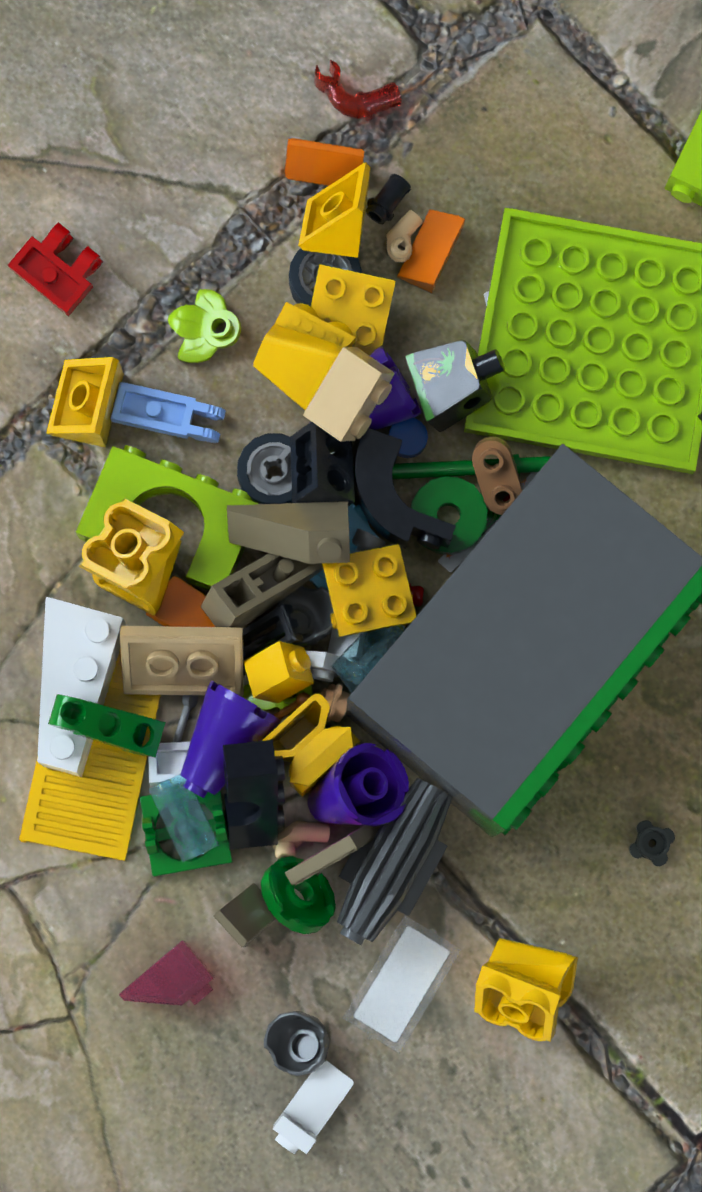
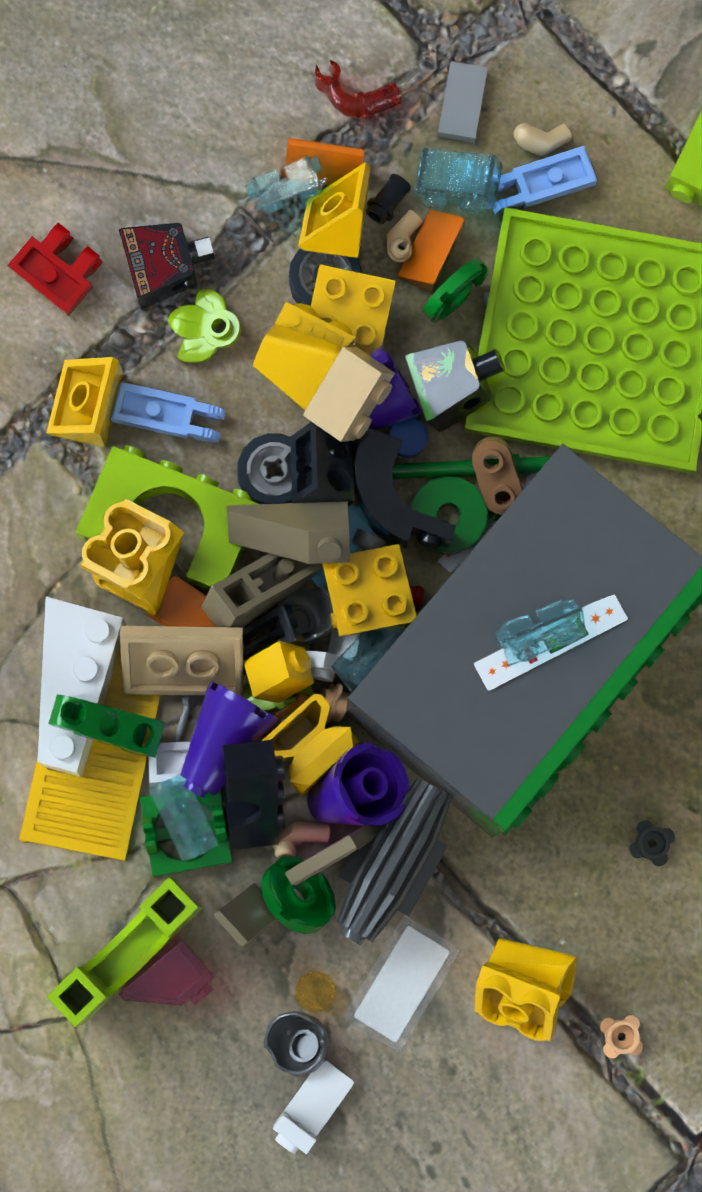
(125, 955): none -> lime arch
(162, 260): none -> torso
(301, 181): none -> clear light blue hinge
(315, 991): none -> clear yellow tile
(455, 290): none -> green tile
(457, 179): none -> clear light blue brick
(462, 102): none -> light grey tile
(539, 141): none -> tan arm
(547, 179): none -> light blue hinge
(559, 626): none -> clear light blue hinge
(597, 617): none -> white sticker
(630, 1044): none -> light nougat plate

